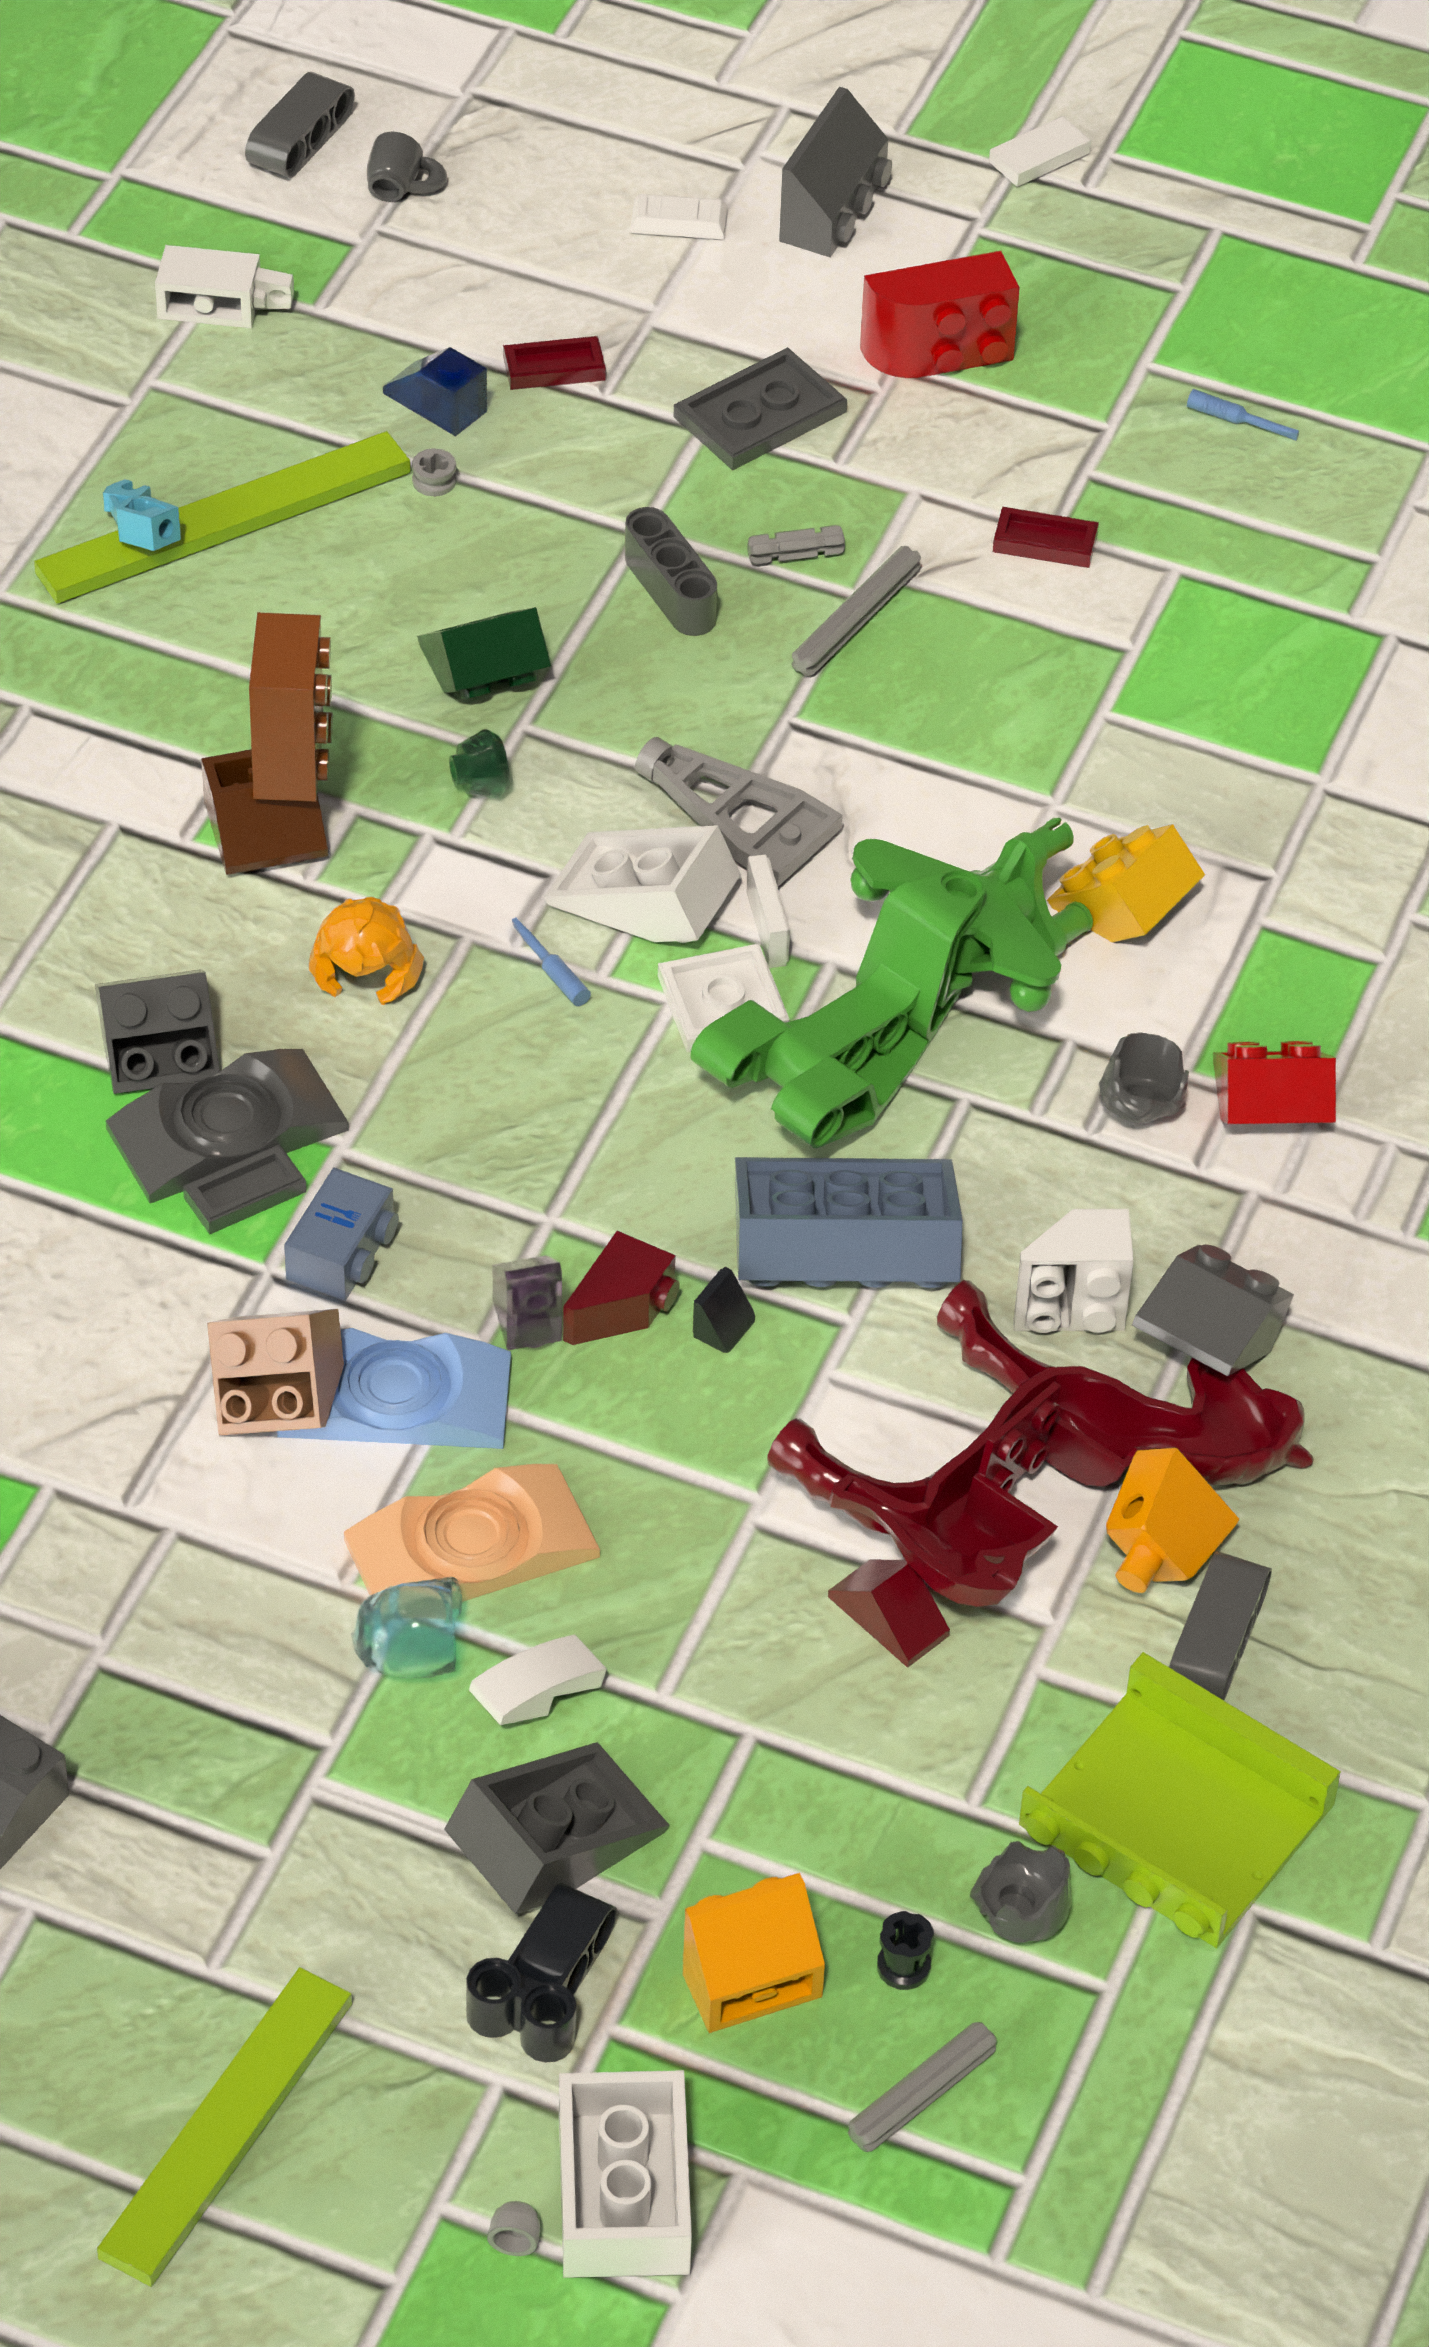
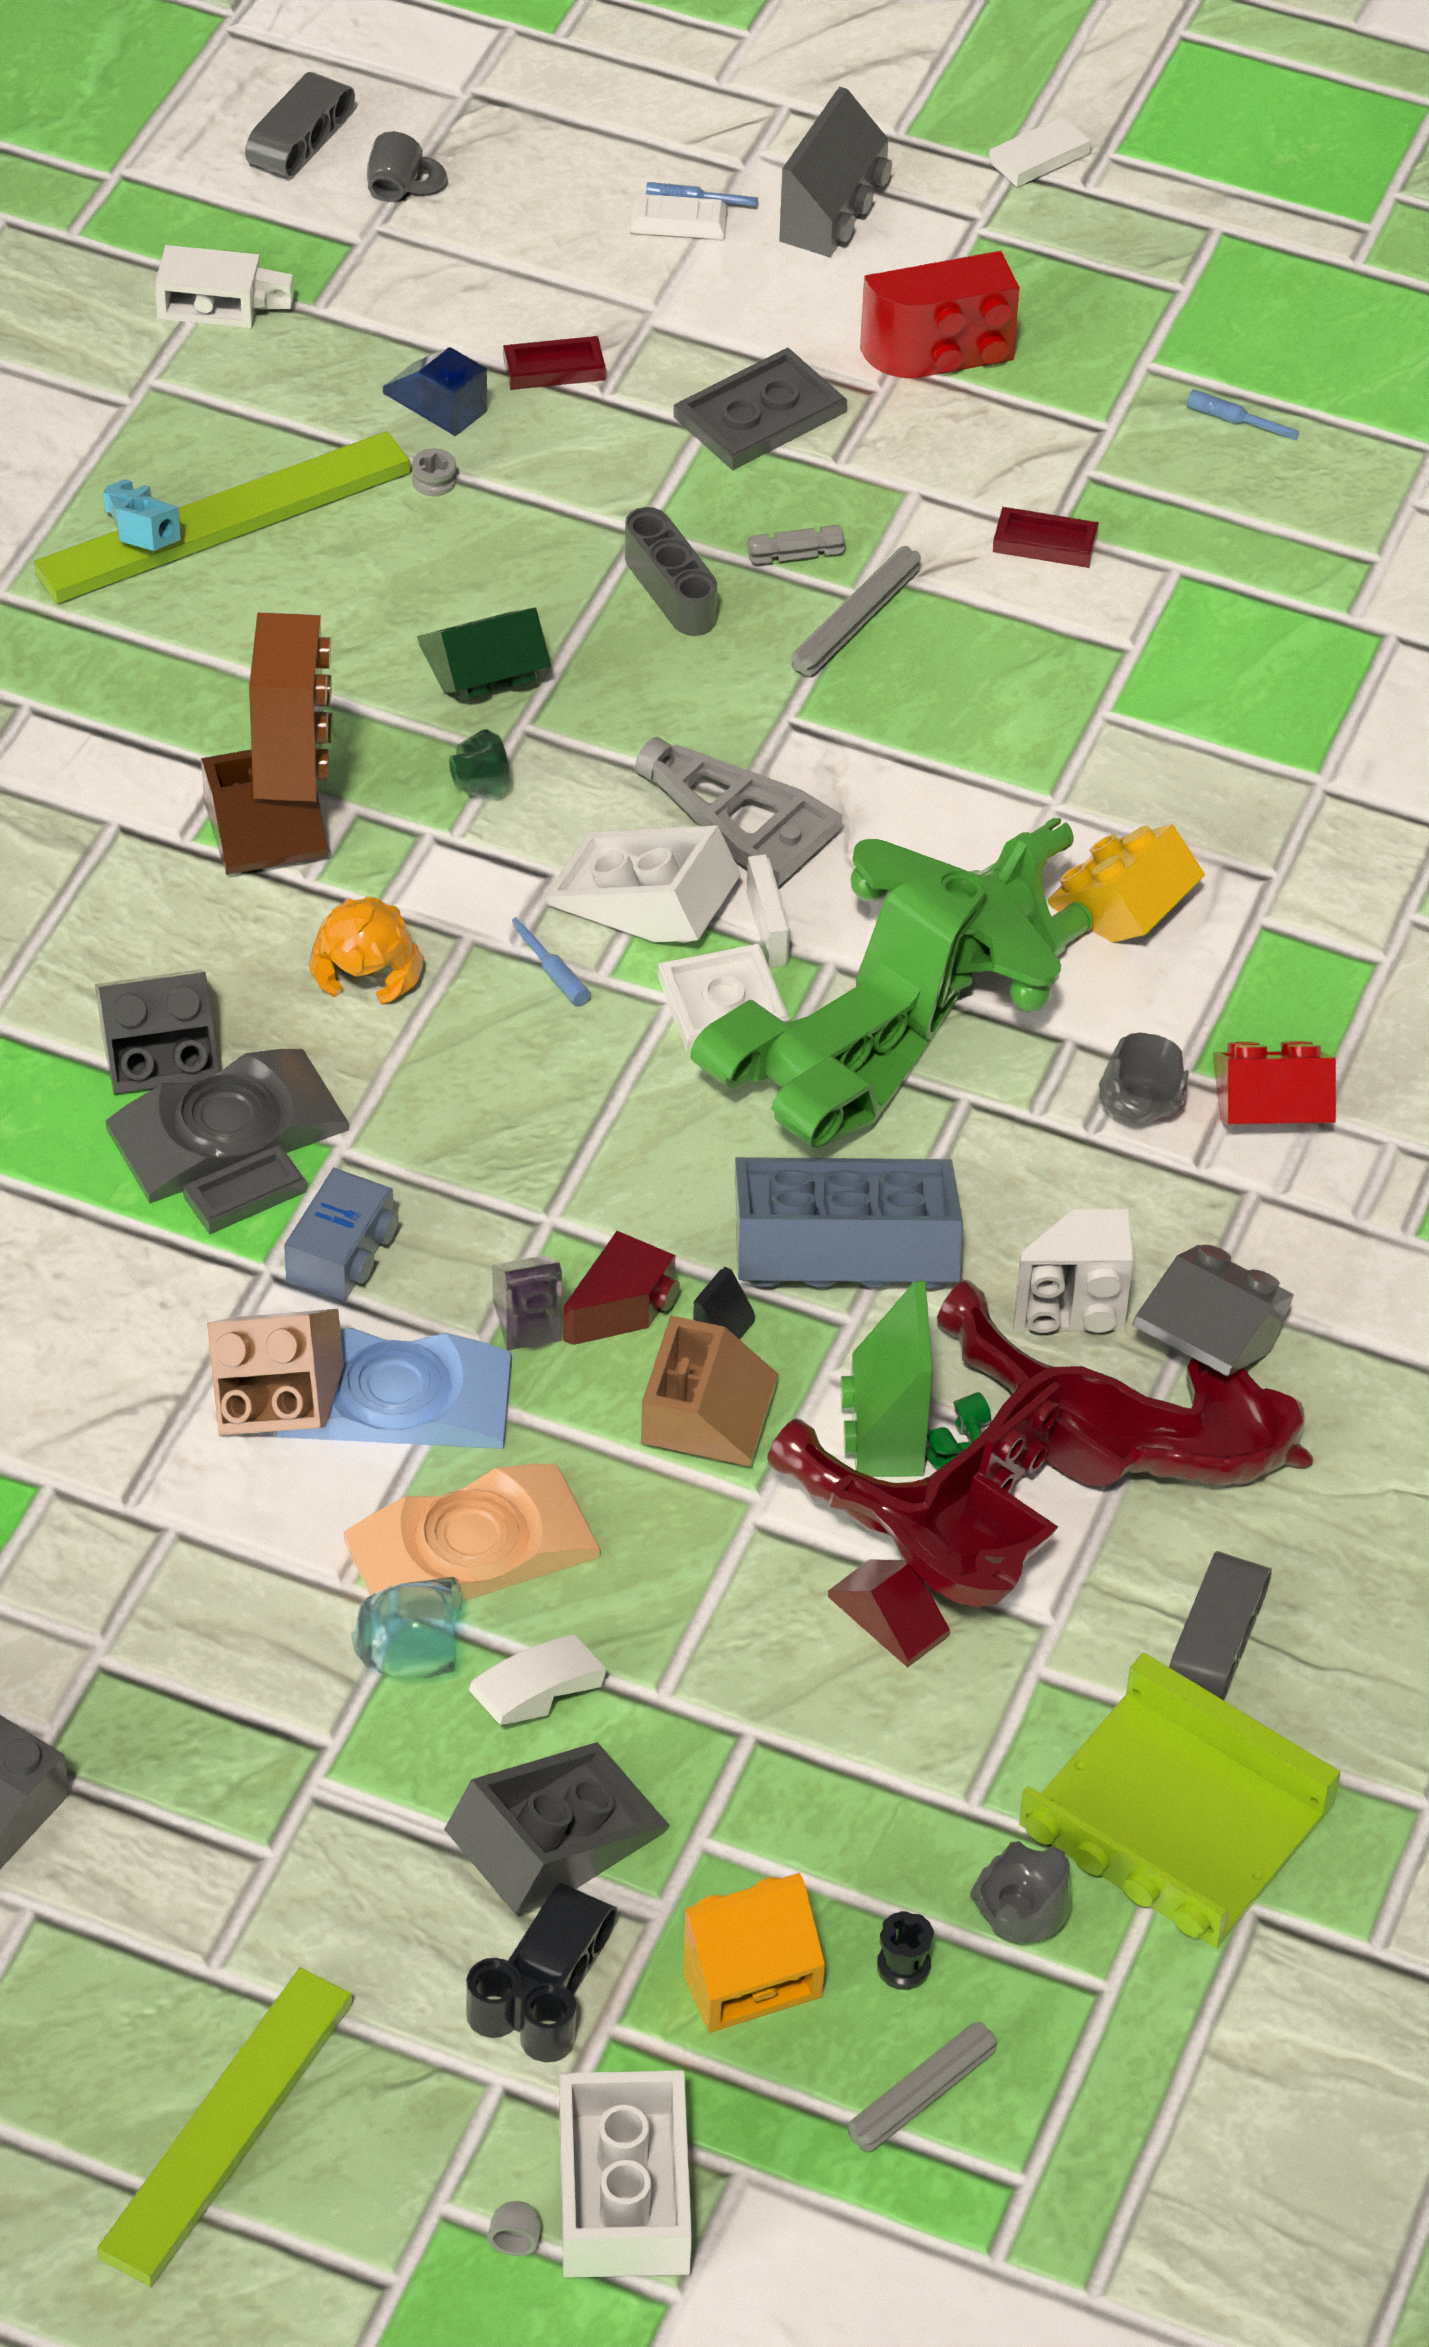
(654, 188): none -> medium blue piece
(706, 1393): none -> medium nougat slope
(891, 1391): none -> bright green slope
(943, 1447): none -> green hand
(973, 1414): none -> green hand
(1166, 1520): light orange torso -> none

